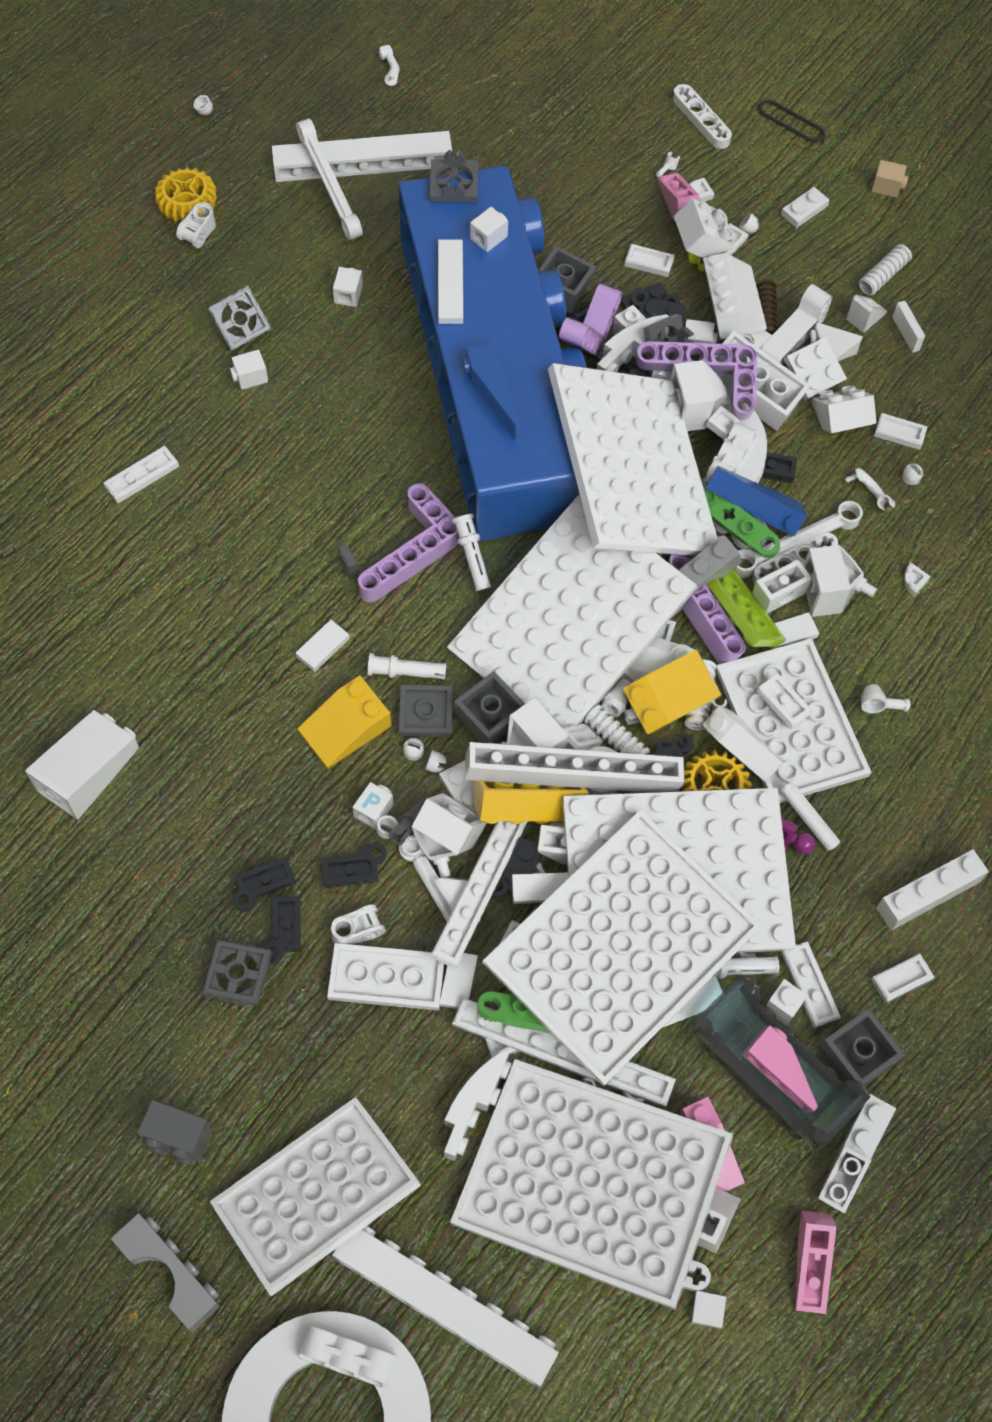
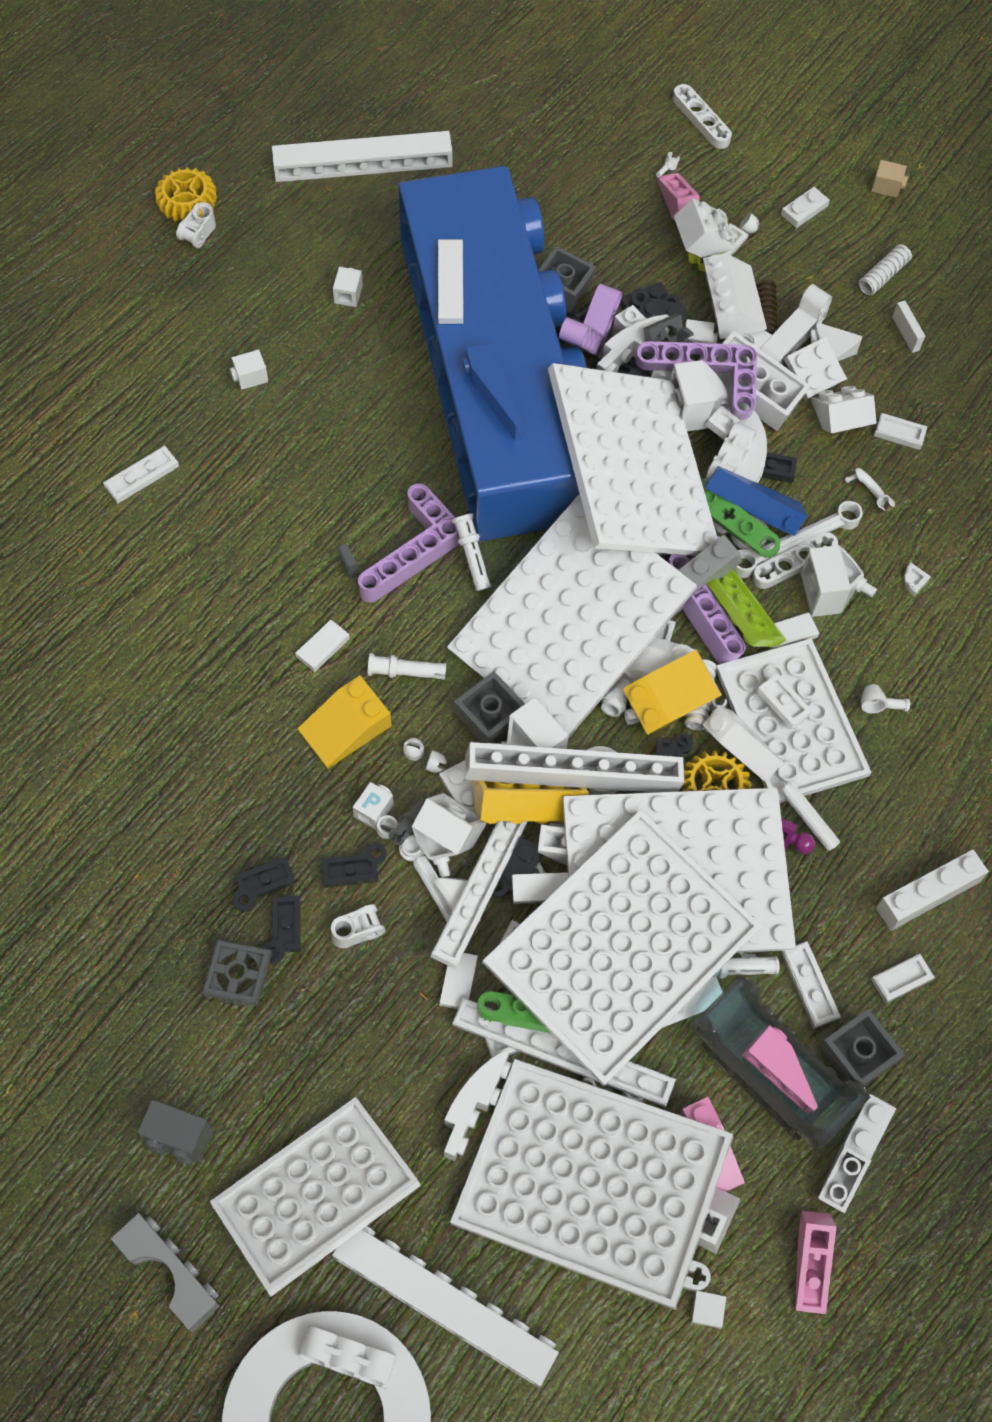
(83, 763): white slope -> none
(203, 105): white hinge -> none
(253, 310): piece -> none
(349, 221): white piece -> none
(385, 977): white plate -> none
(392, 76): white piece -> none
(425, 711): dark grey plate -> none
(457, 193): dark grey piece -> none
(489, 229): white brick -> none
(582, 737): white slope -> none
(613, 732): white piece -> none
(649, 260): white tile -> none
(703, 189): white tile -> none
(782, 586): white brick -> none
(786, 1001): white brick -> none
(794, 114): black piece -> none
(864, 312): white slope -> none
(912, 474): white hinge -> none

